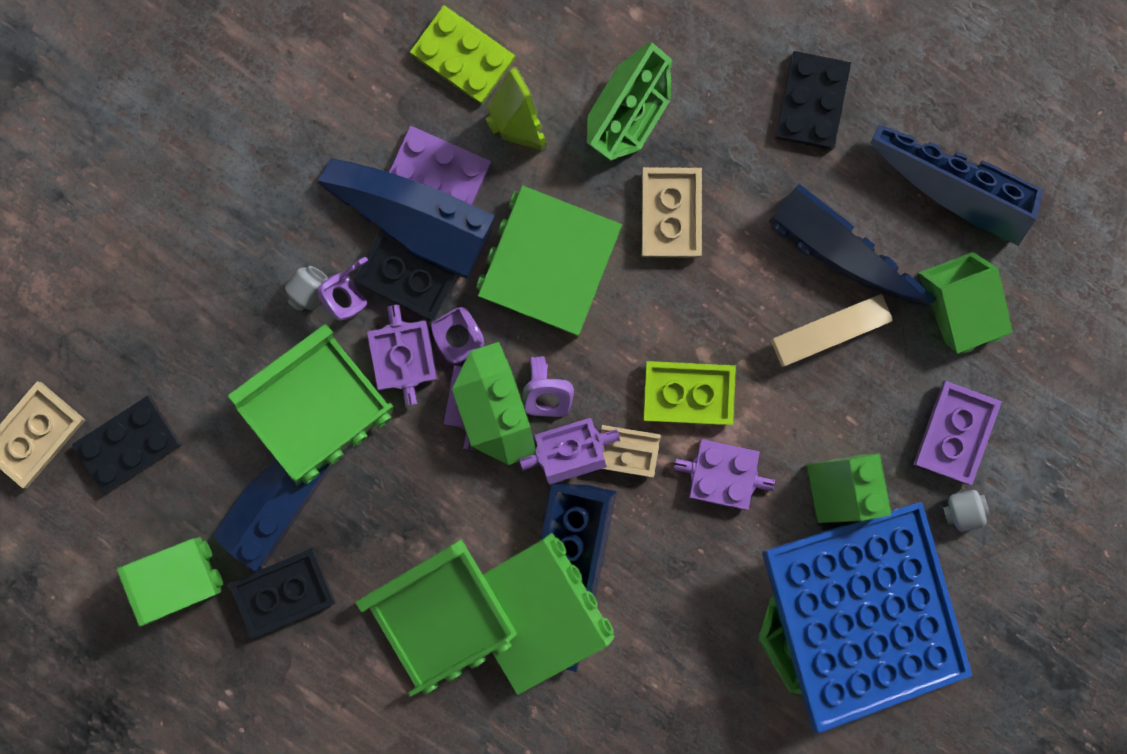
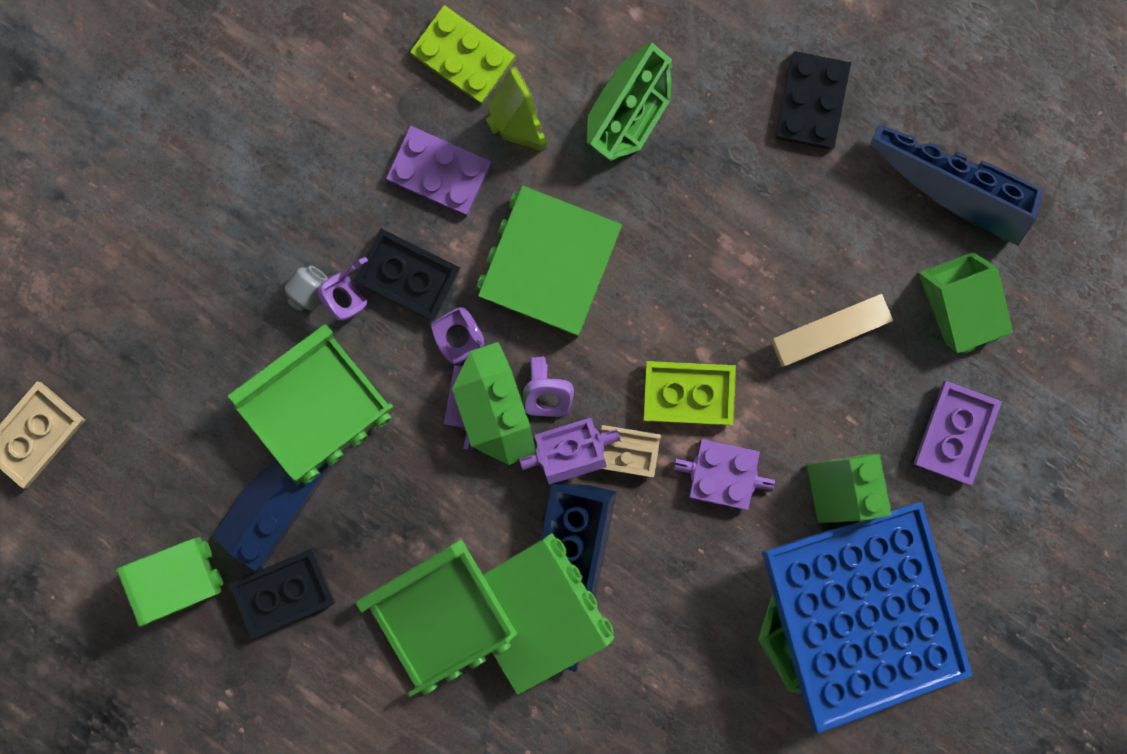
(126, 444): black plate -> none
(402, 355): medium lavender plate -> none
(417, 215): dark blue wedge -> none
(672, 212): tan plate -> none
(829, 238): dark blue wedge -> none
(967, 510): light grey head -> none

